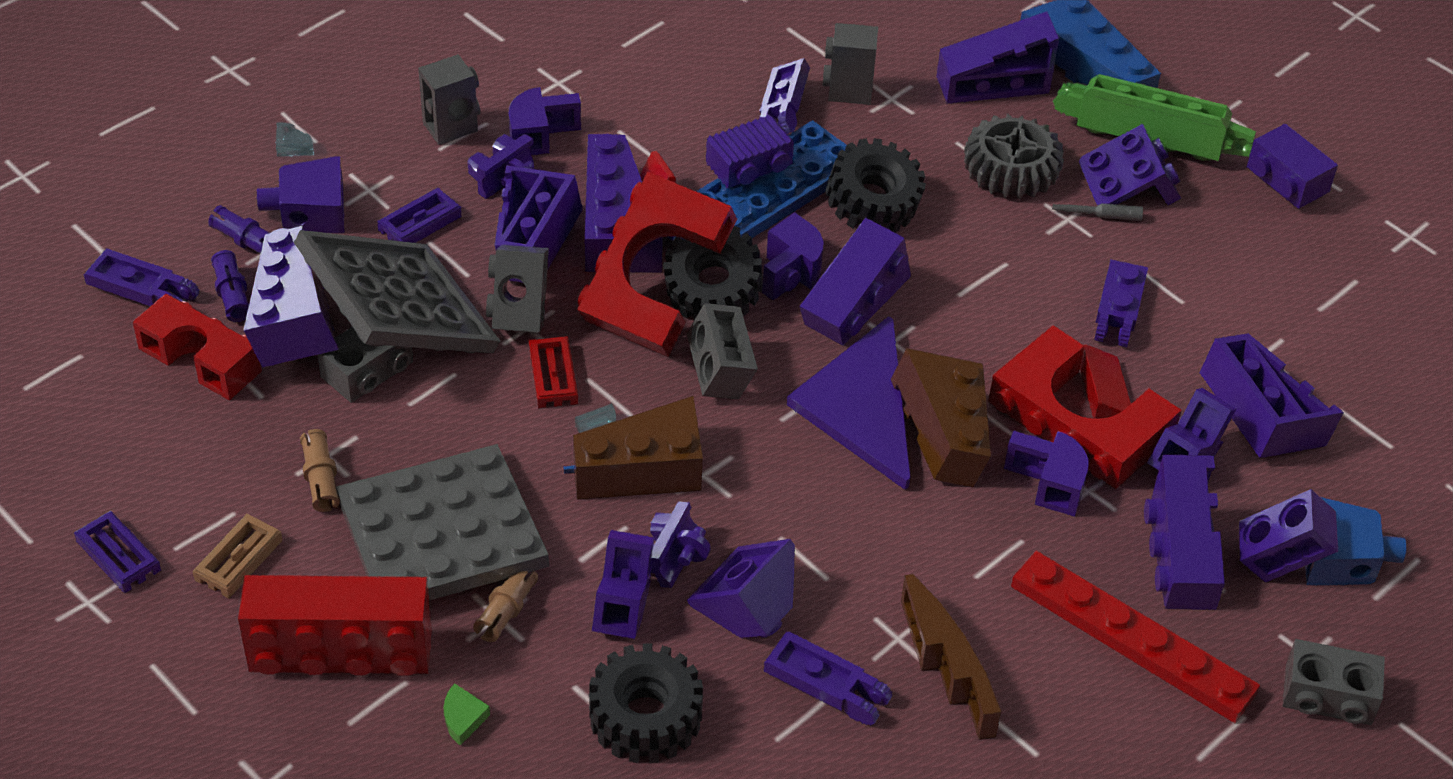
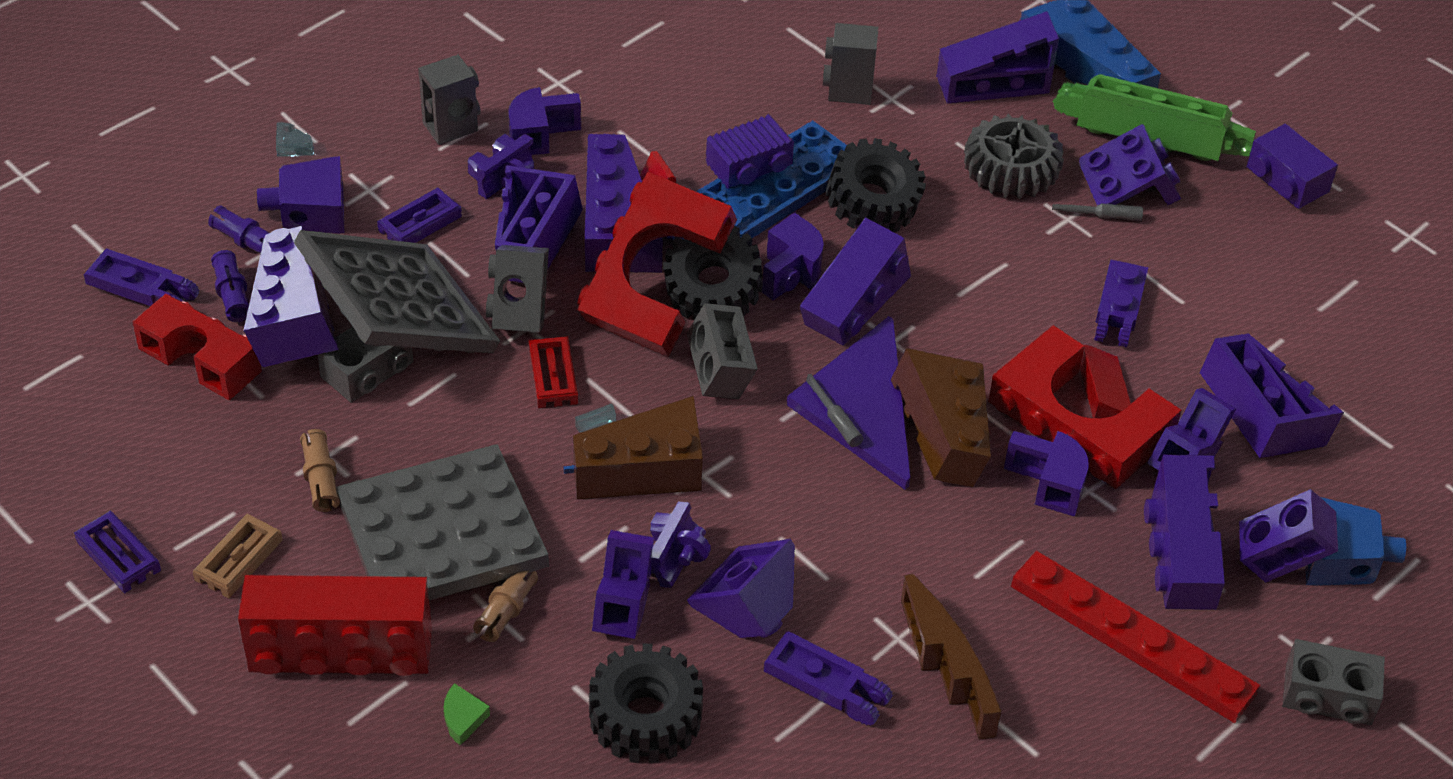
(785, 93): dark purple hinge -> none
(837, 415): none -> dark grey piece

